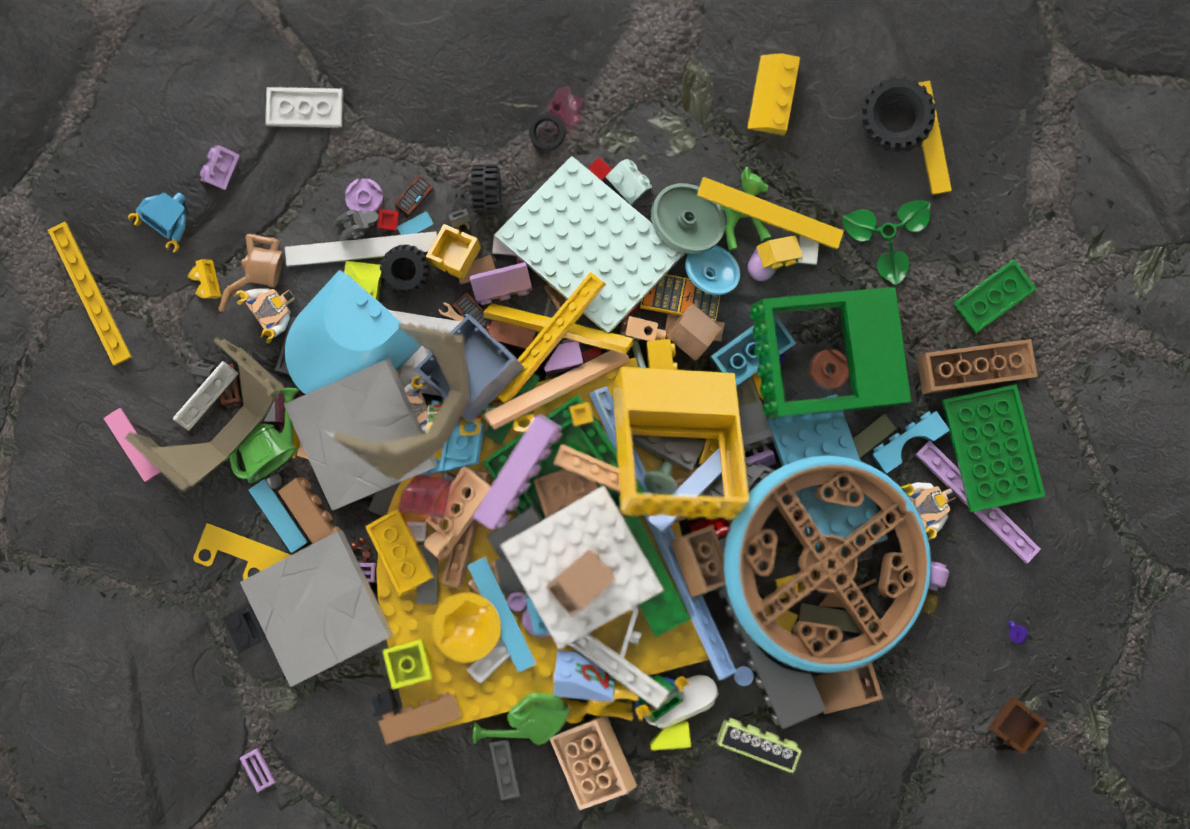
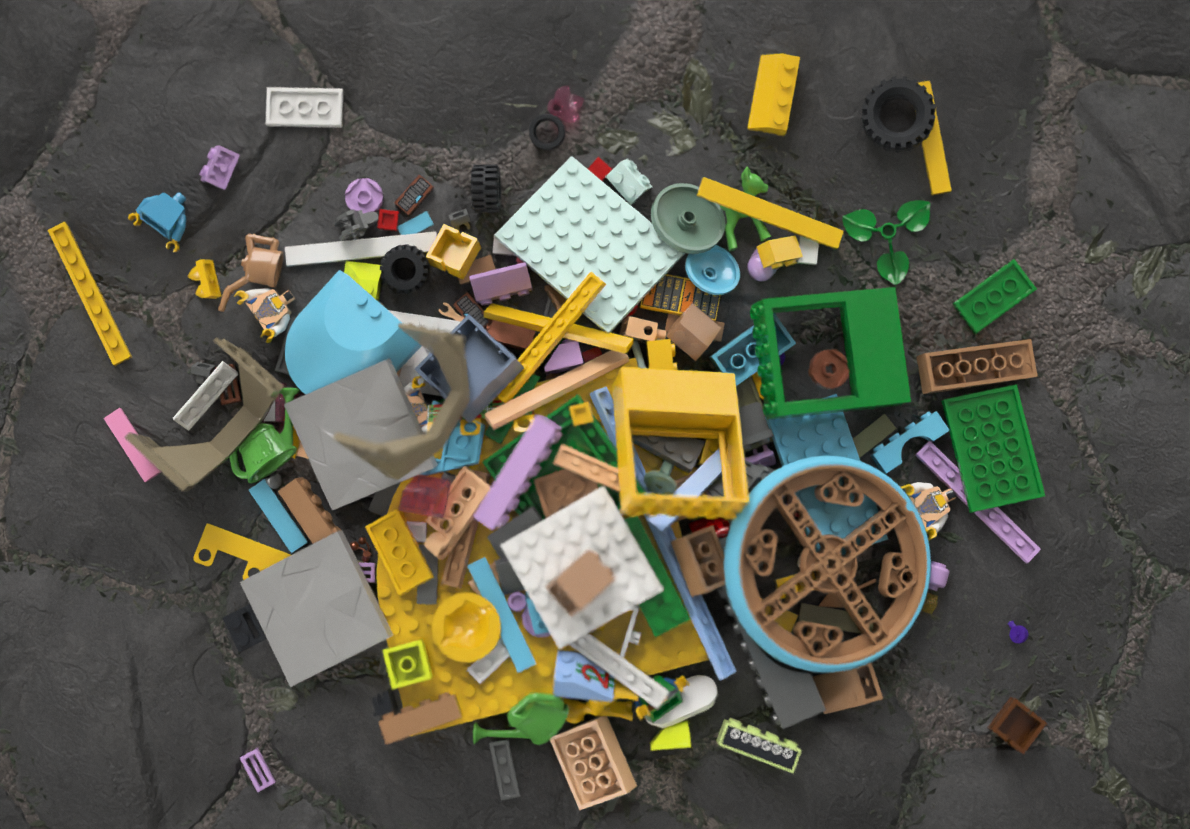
(743, 676): light blue tile -> none

